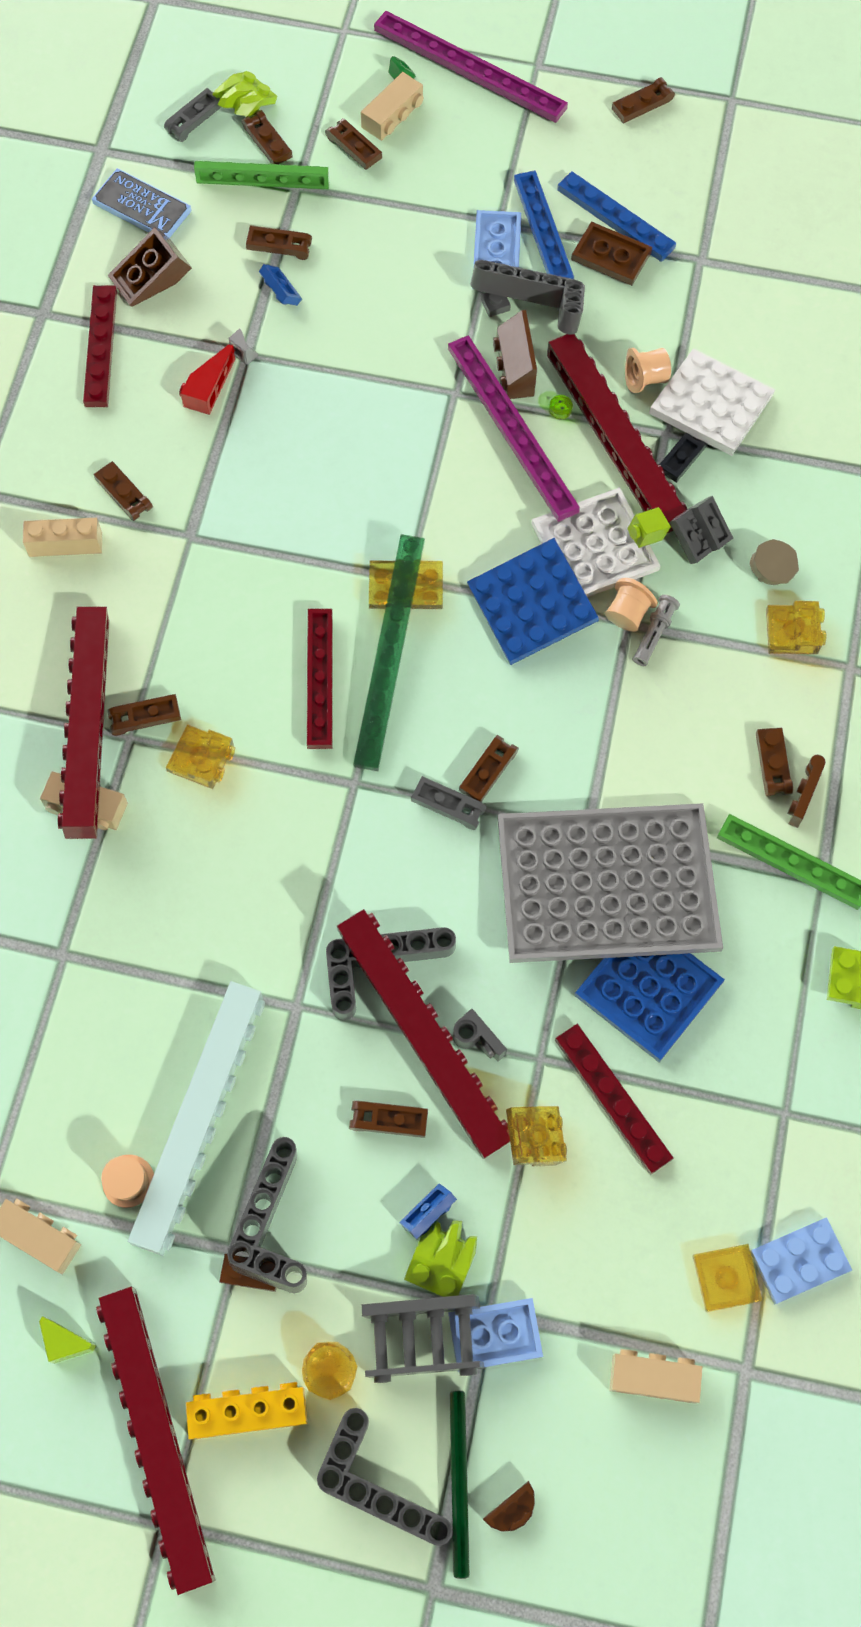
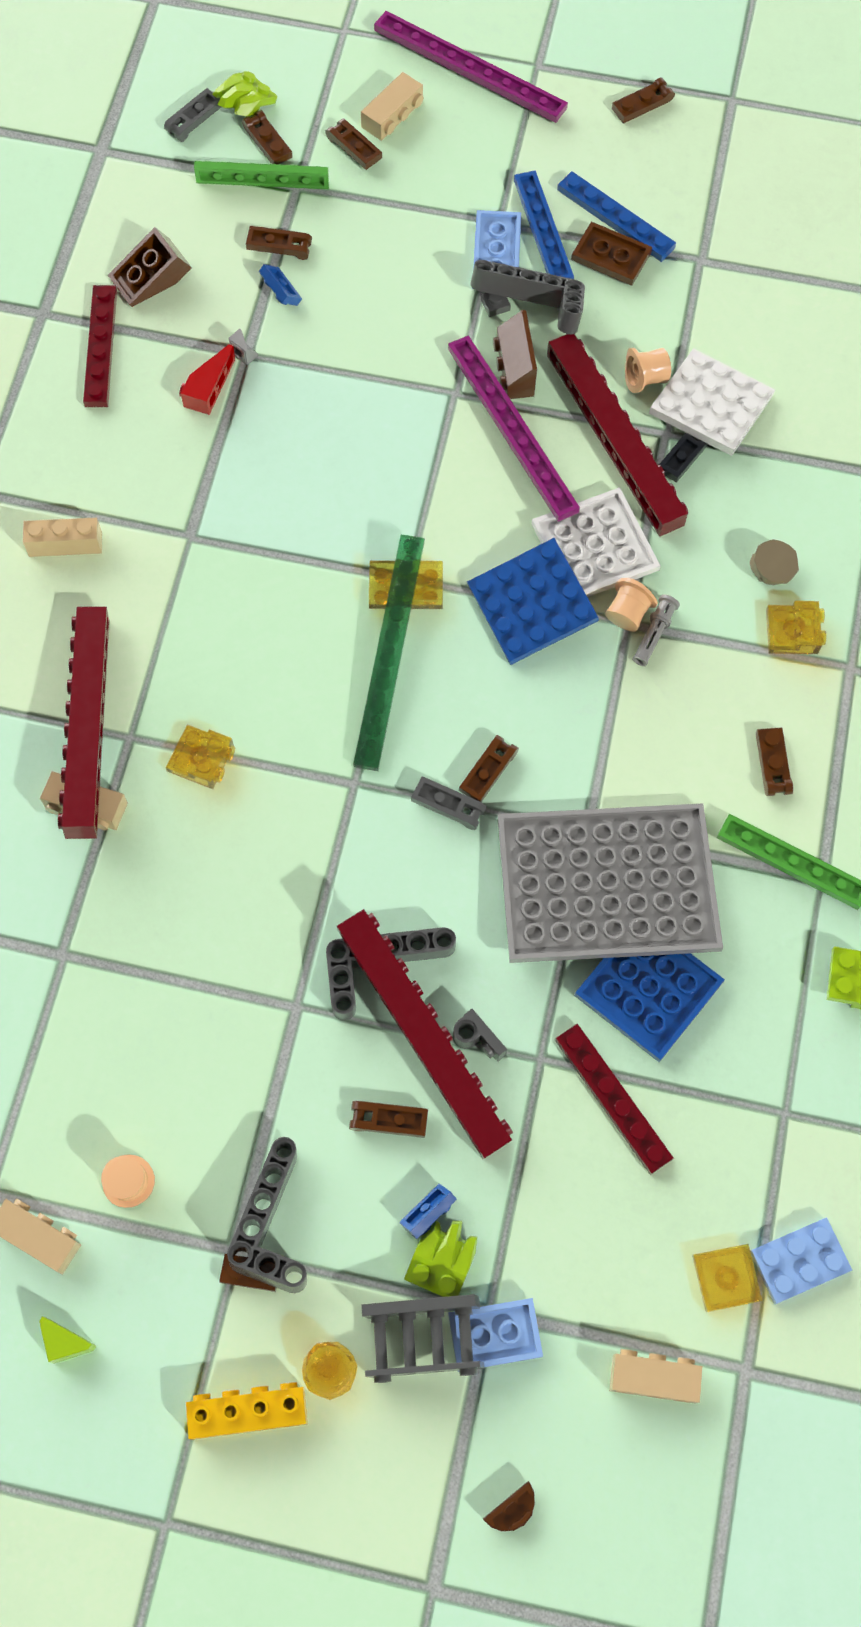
(122, 490): reddish brown plate -> none
(141, 203): tile -> none
(144, 714): reddish brown plate -> none
(156, 1441): dark red brick -> none
(196, 1119): light aqua brick -> none
(320, 679): dark red plate -> none
(373, 1491): dark grey beam -> none
(398, 66): green slope -> none
(459, 1485): dark green axle -> none
(536, 1135): clear yellow plate -> none
(560, 407): clear neon green tile -> none
(648, 527): lime brick -> none
(701, 530): dark grey slope -> none
(806, 789): reddish brown plate -> none

